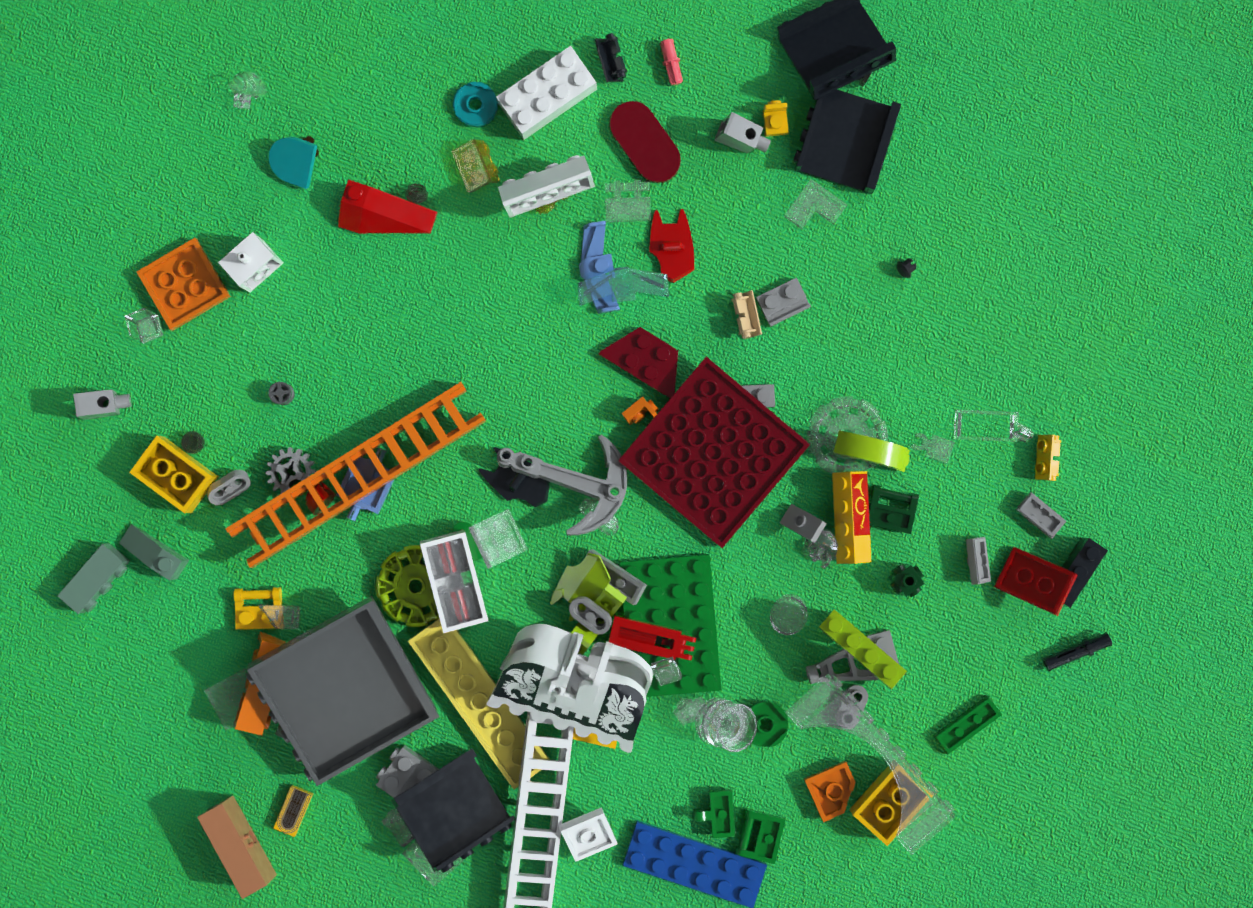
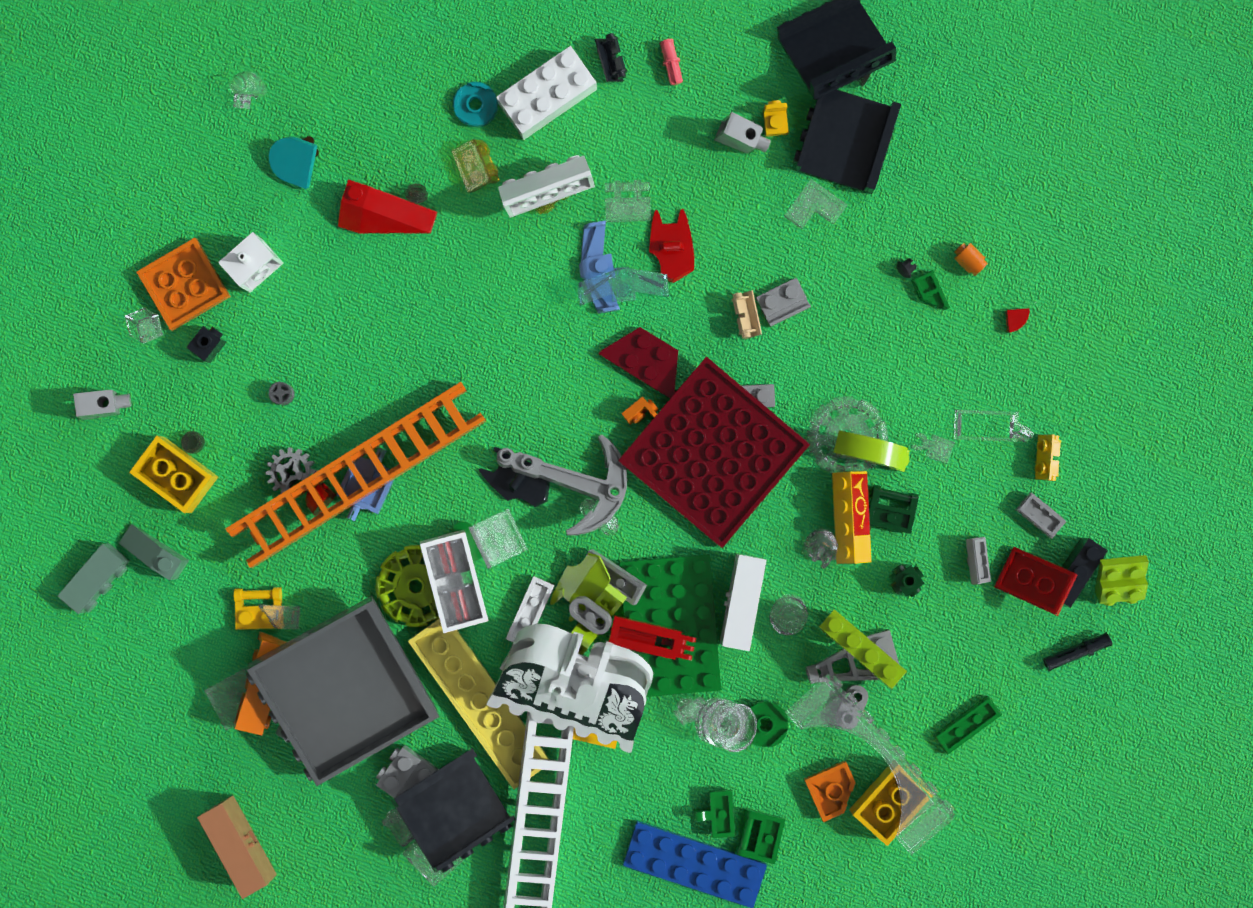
(207, 343): none -> black brick
(229, 486): light grey plate -> none
(293, 810): tile -> none
(531, 606): none -> white plate
(588, 834): white plate -> none
(645, 142): dark red tile -> none
(666, 671): clear plate -> none
(742, 602): none -> white brick
(803, 523): light grey plate -> none
(930, 290): none -> green tile
(970, 258): none -> orange brick
(1016, 319): none -> red tile
(1122, 580): none -> lime plate

